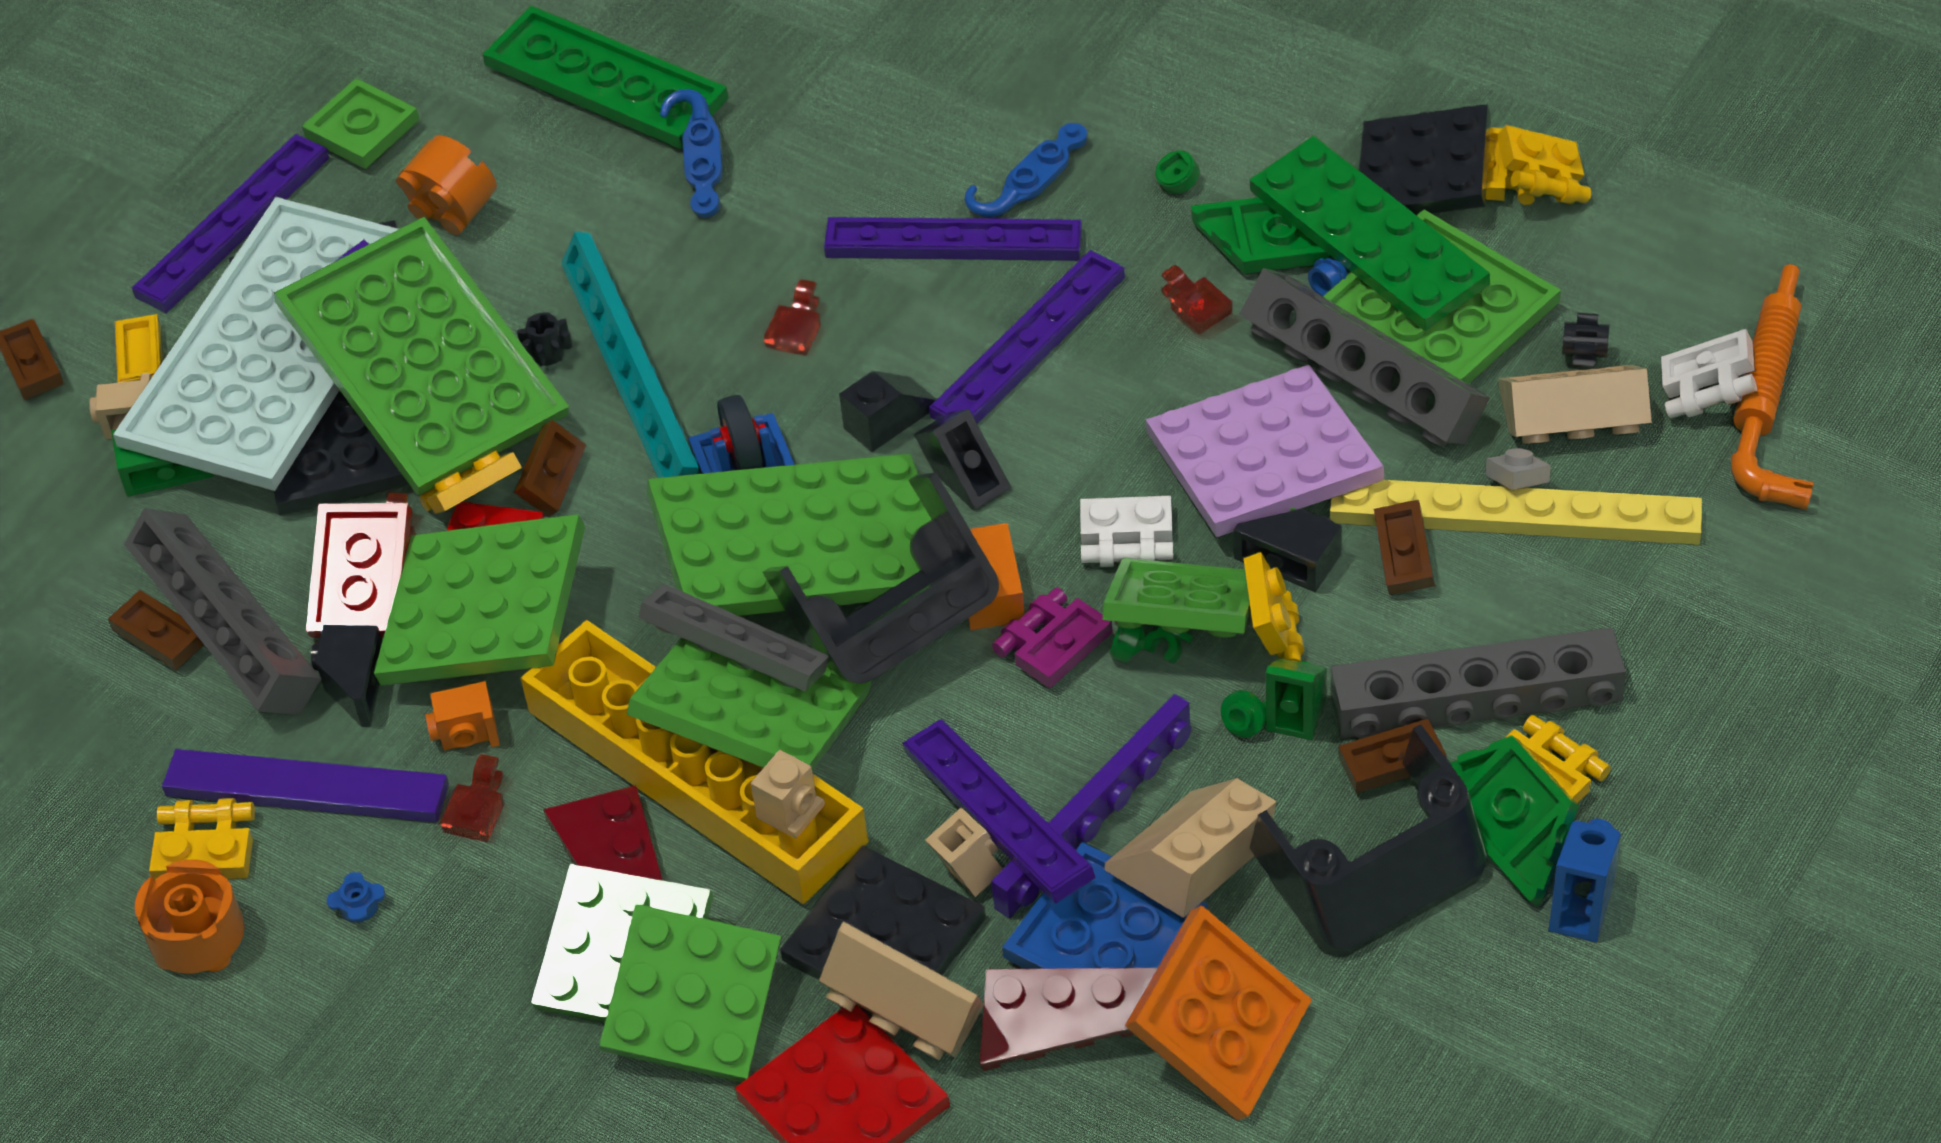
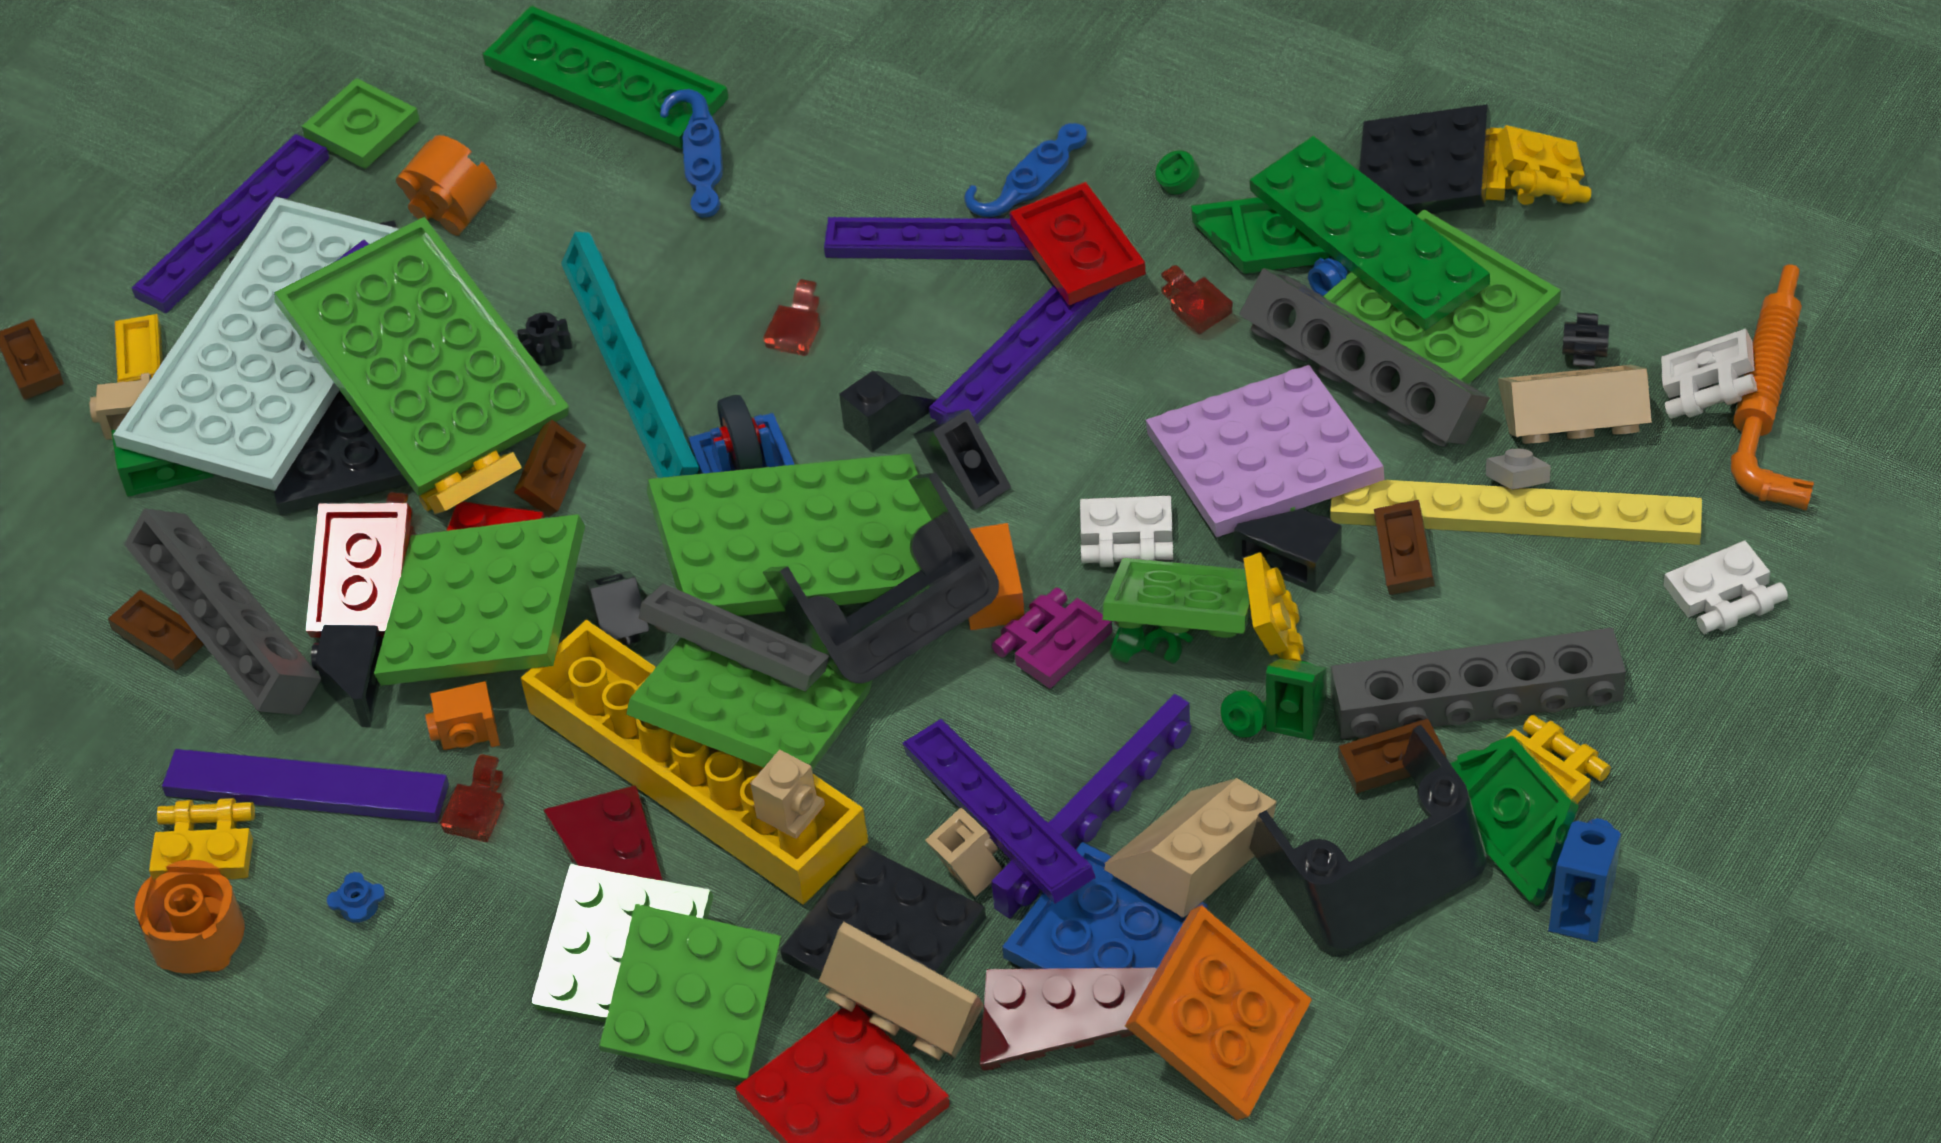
(617, 606): none -> black slope
(1077, 243): none -> red plate
(1722, 577): none -> white plate

